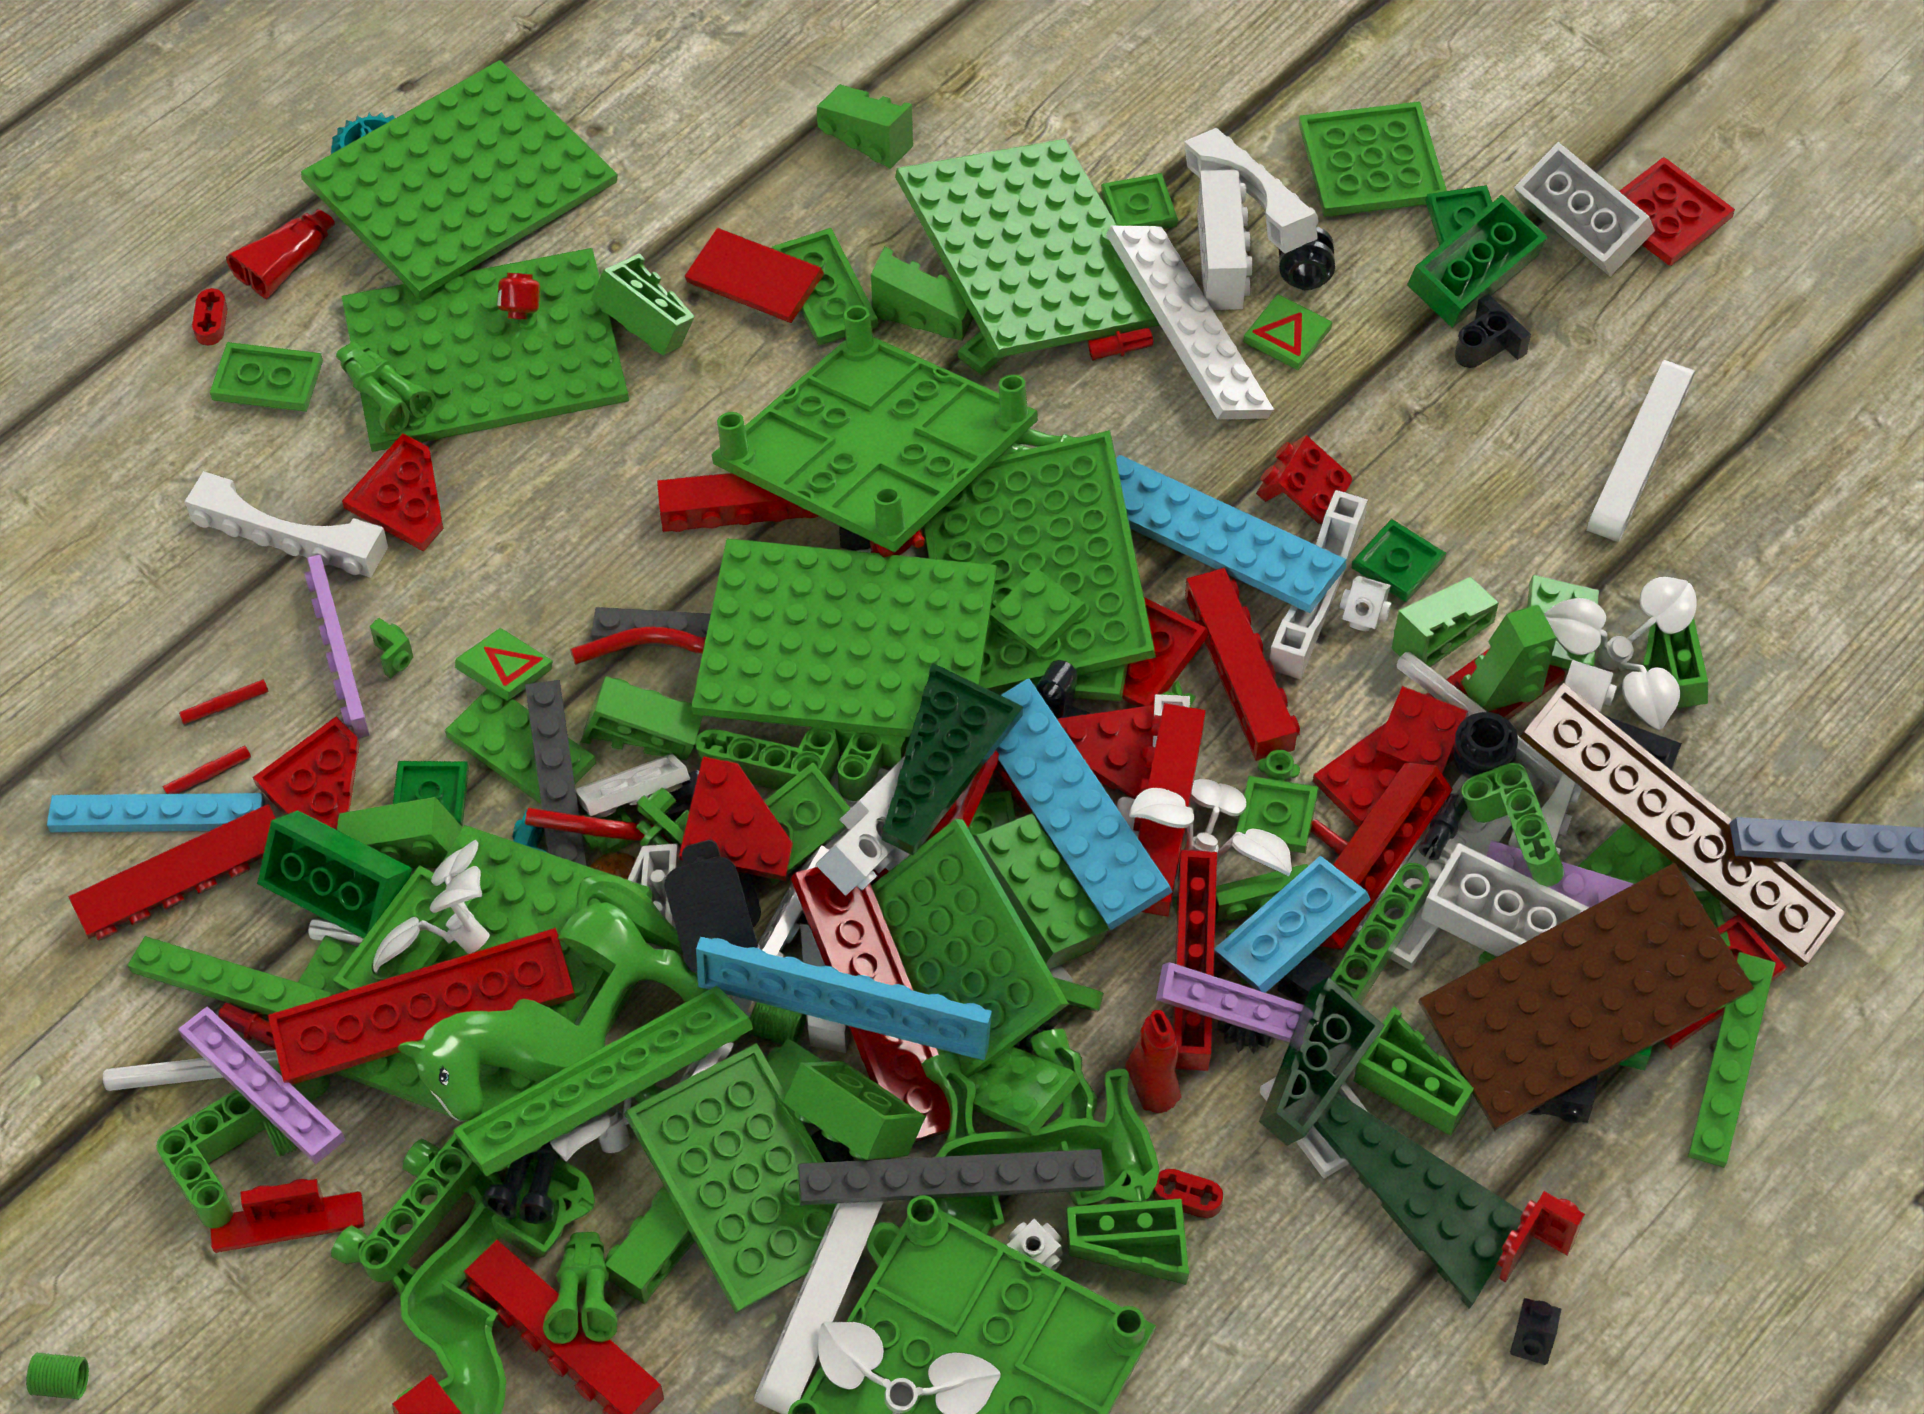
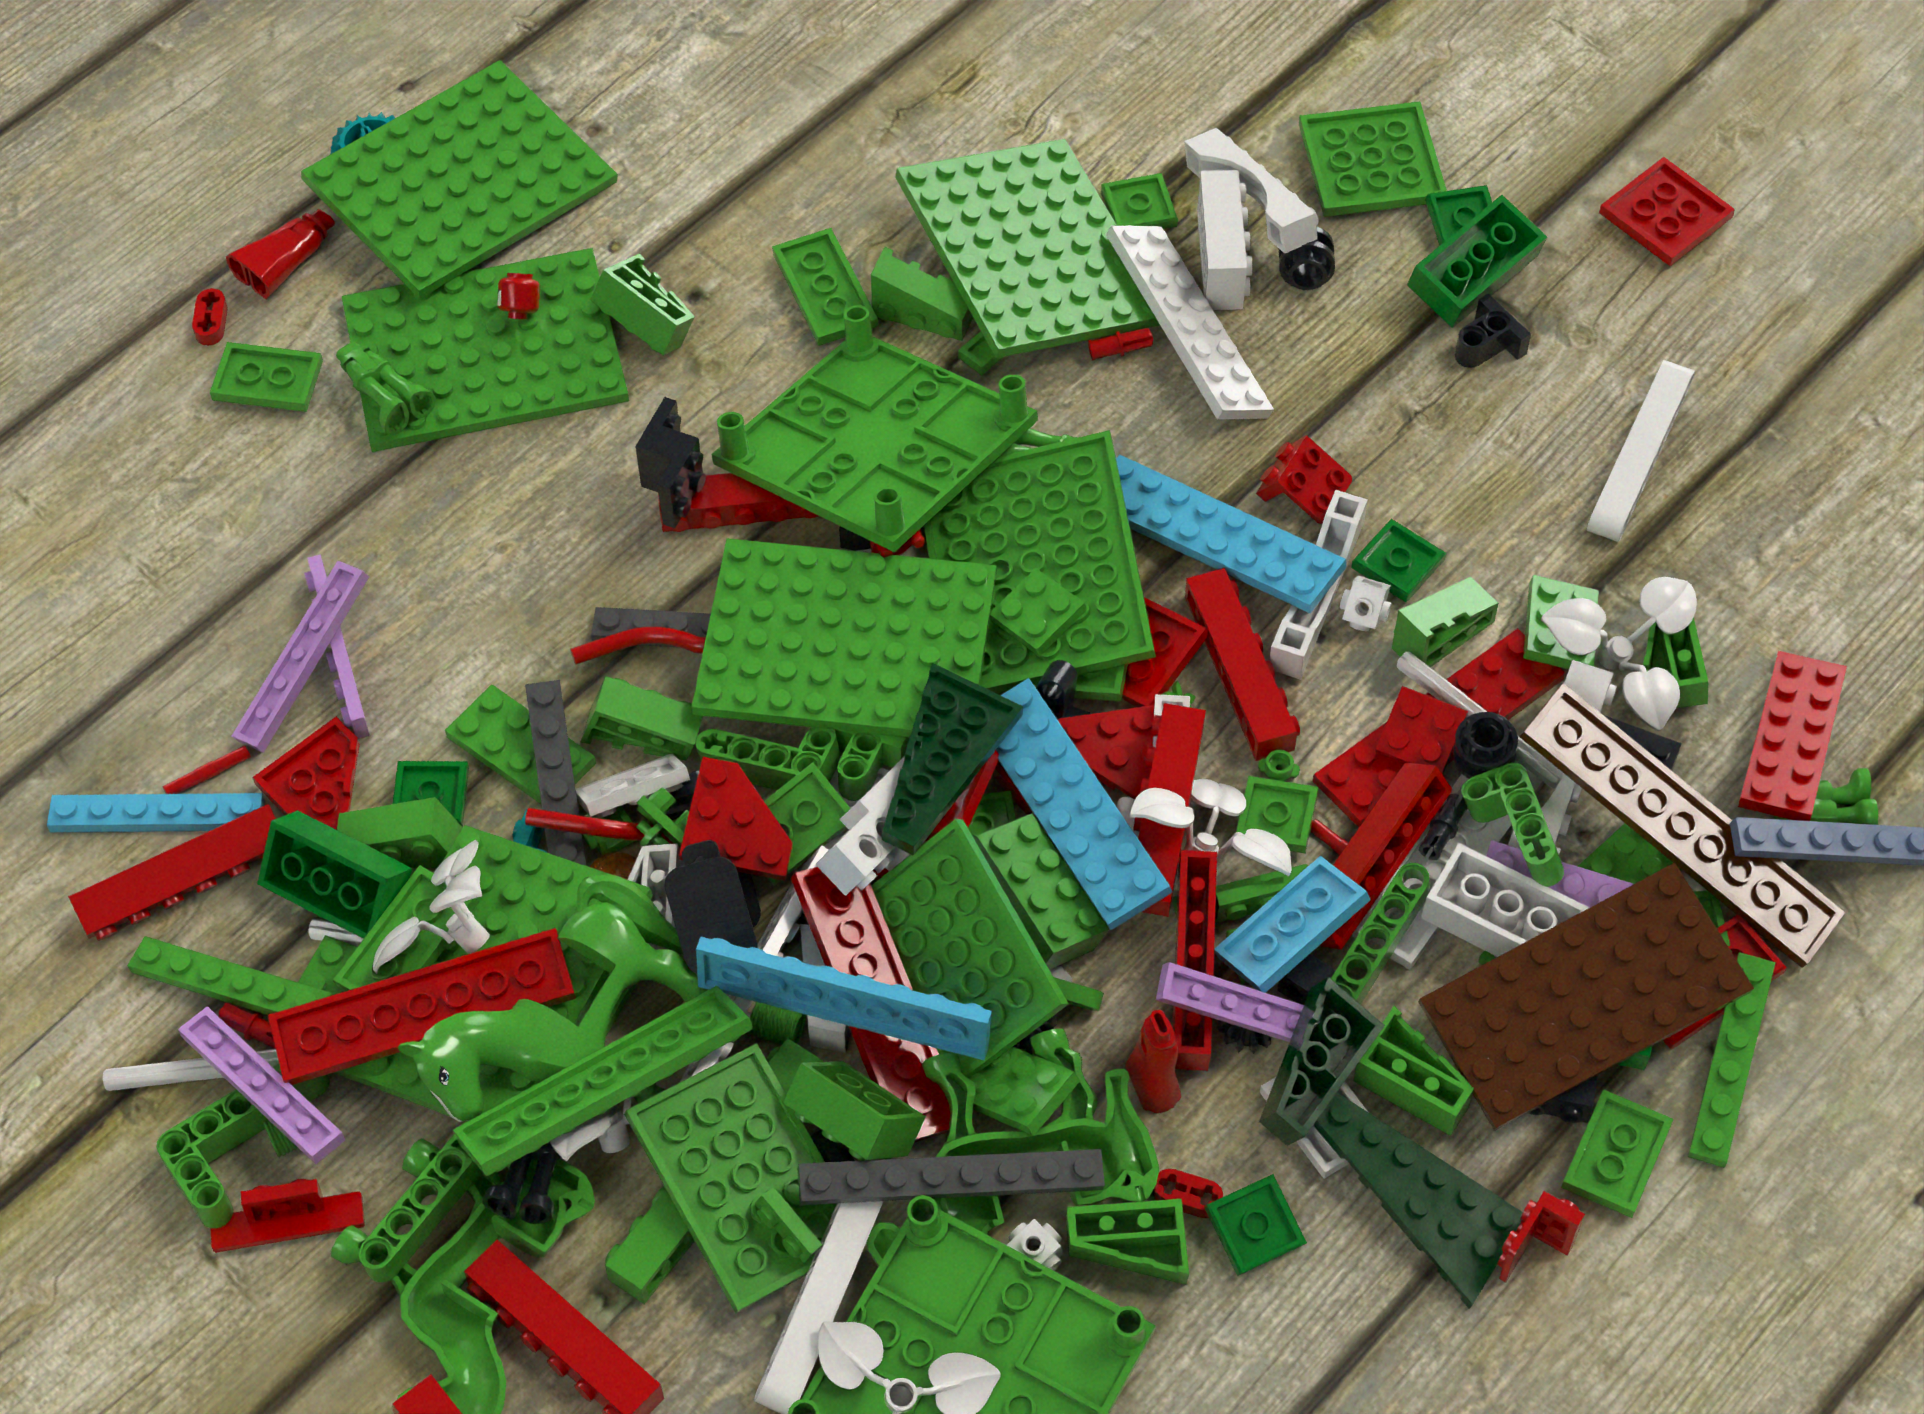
(57, 1376): bright green piece -> none
(223, 701): red piece -> none
(300, 656): none -> lavender plate
(349, 546): white arch -> none
(395, 645): bright green bracket -> none
(400, 494): red plate -> none
(503, 664): bright green tile -> none
(581, 1269): bright green piece -> none
(670, 463): none -> black bracket
(754, 275): red tile -> none
(796, 1236): none -> bright green plate
(867, 123): bright green wedge -> none
(1255, 1224): none -> green plate
(1287, 332): bright green tile -> none
(1515, 663): bright green wedge -> none
(1535, 1331): black bracket -> none
(1584, 209): white brick -> none
(1617, 1153): none -> bright green plate
(1793, 737): none -> plate
(1855, 793): none -> bright green piece

